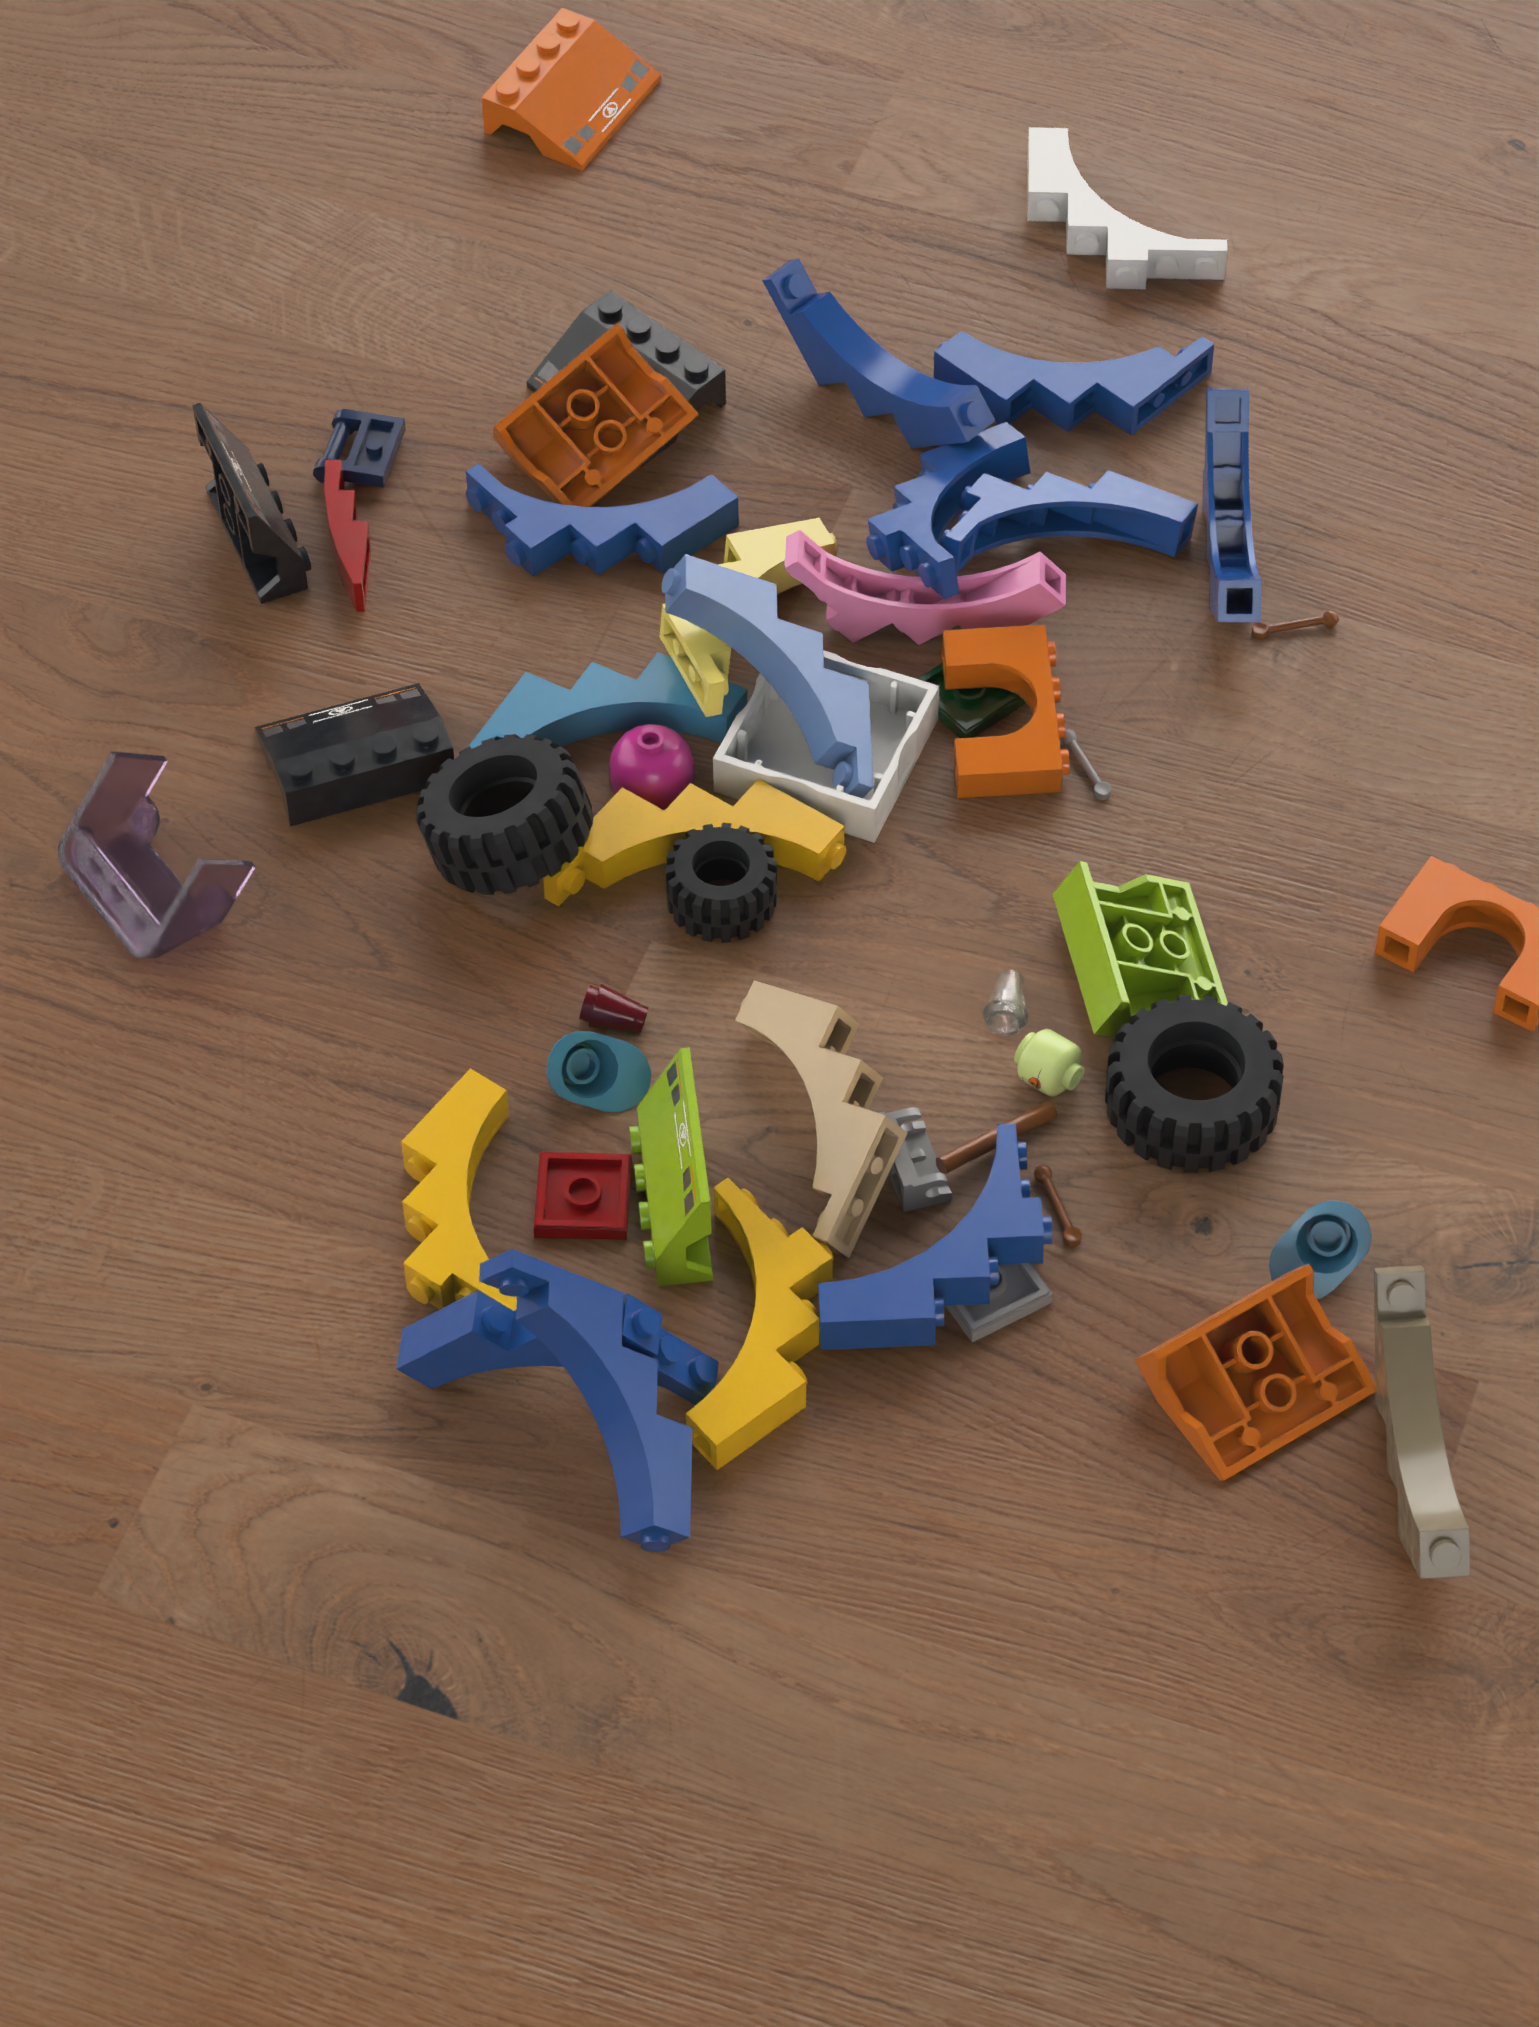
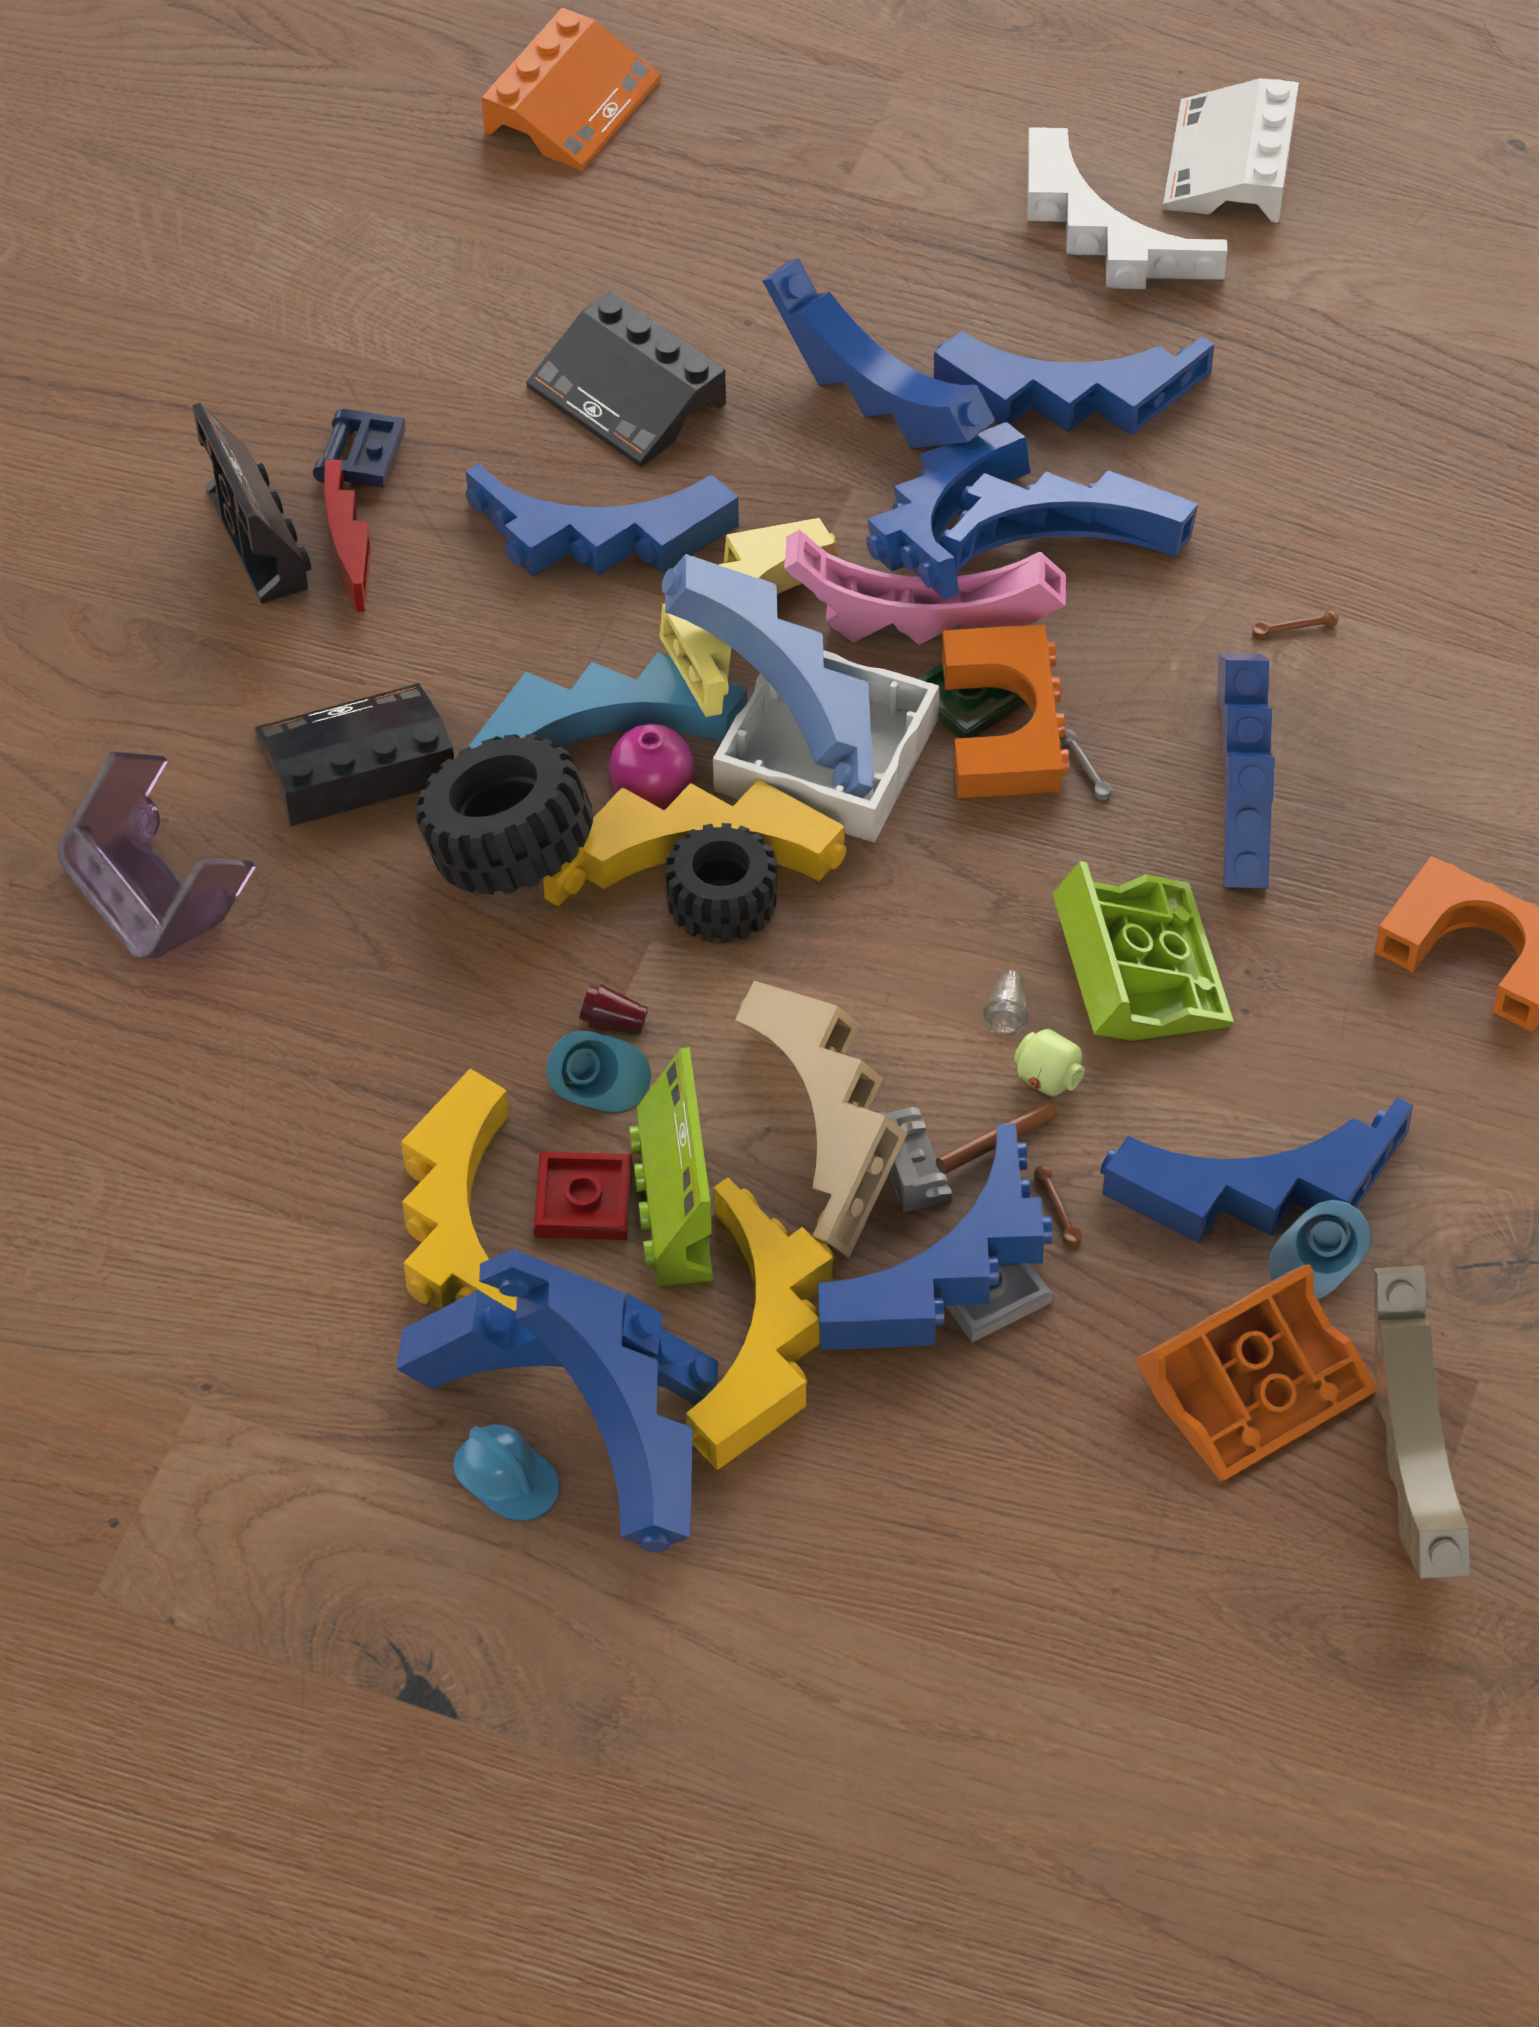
(506, 1473): none -> dark azure piece
(594, 422): orange piece -> none
(1186, 1130): black tyre -> none
(1193, 1191): none -> blue arch
(1226, 504): blue arch -> none
(1232, 148): none -> white piece
(1247, 768): none -> blue arch

